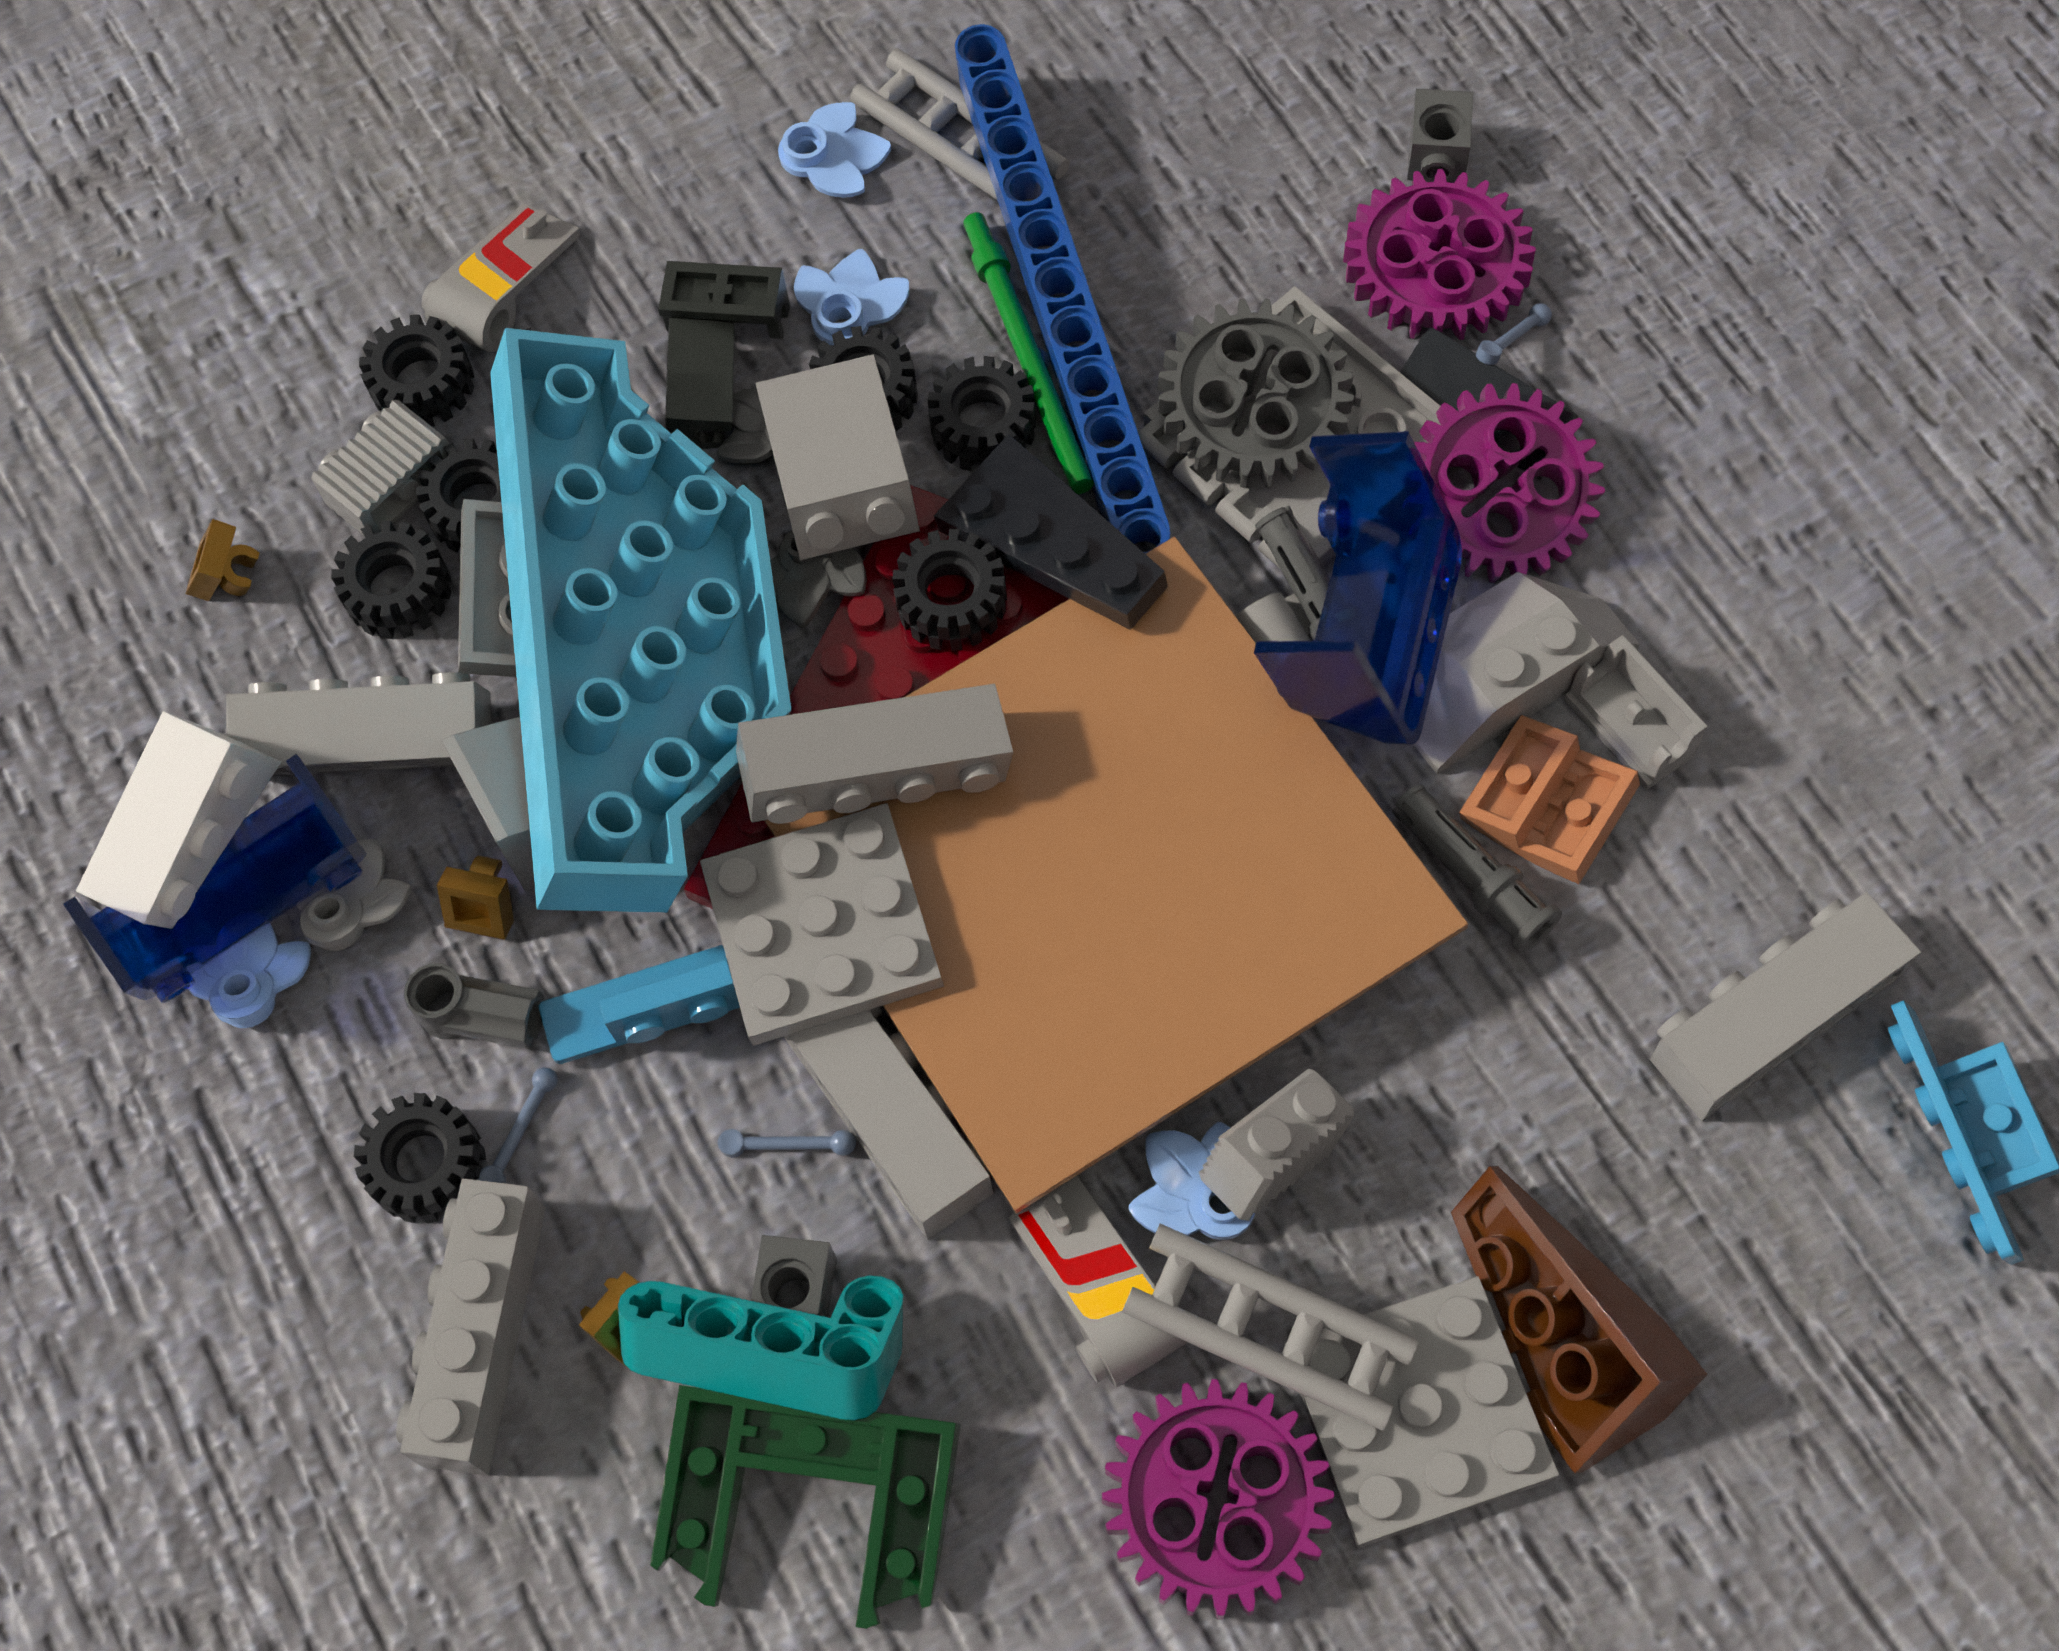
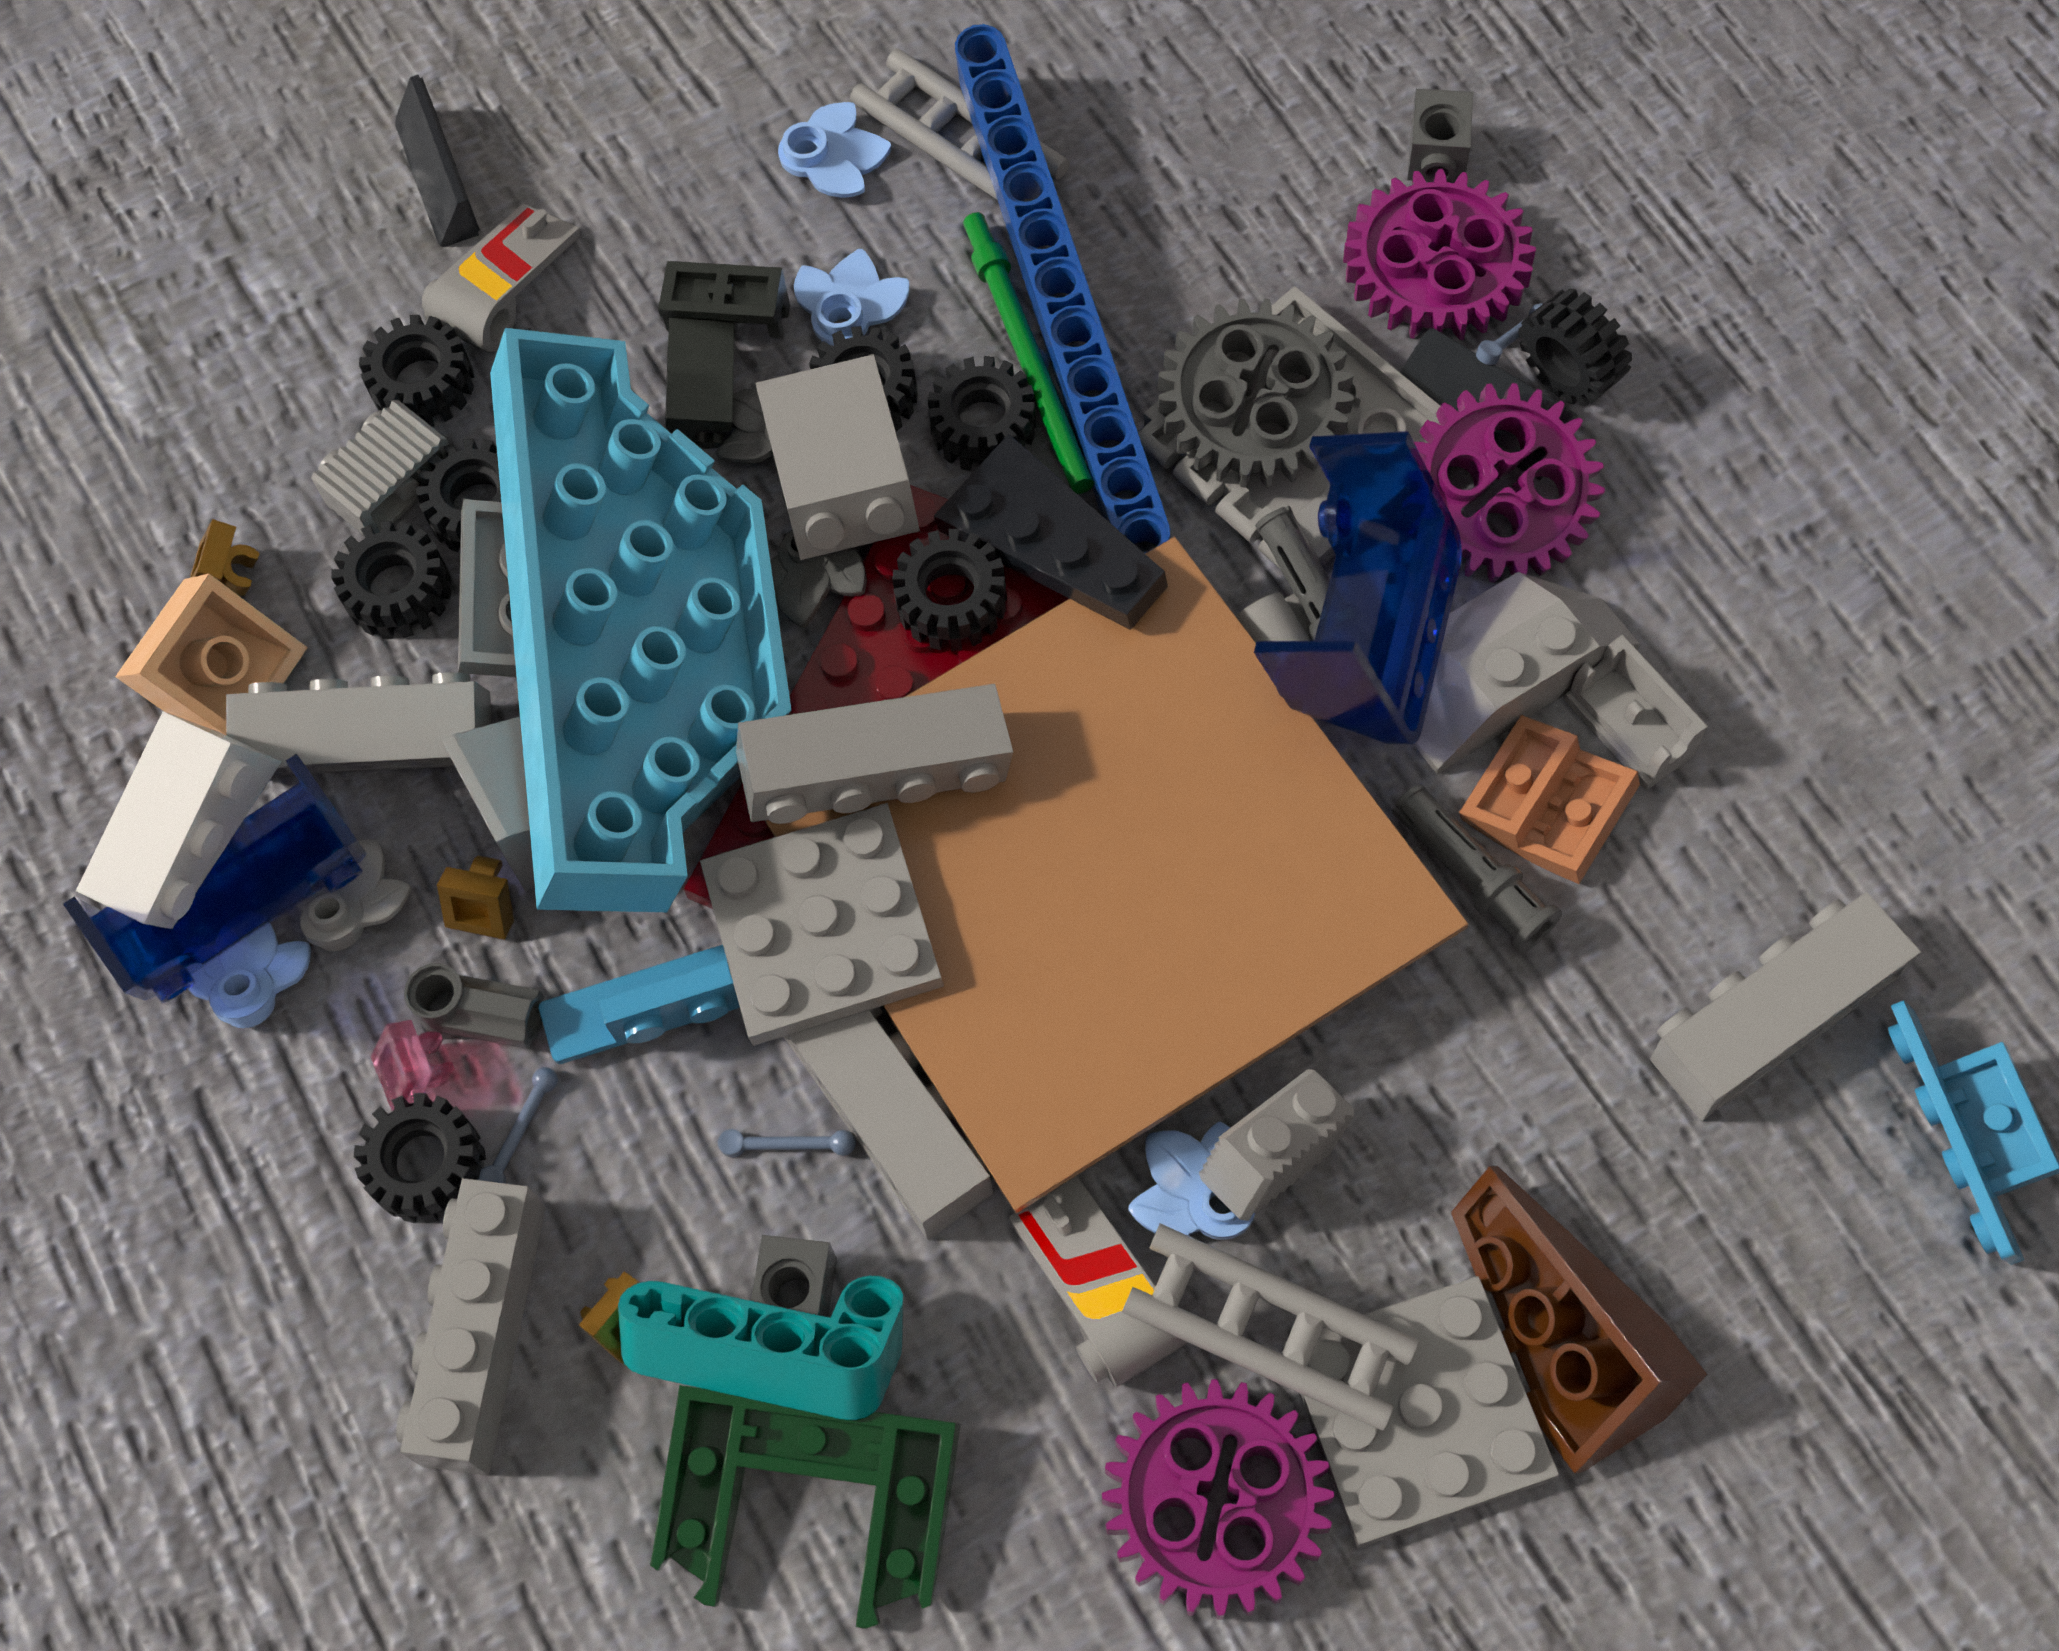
(205, 648): none -> light nougat slope
(403, 1062): none -> clear pink tile
(434, 166): none -> black slope
(1575, 347): none -> black tyre

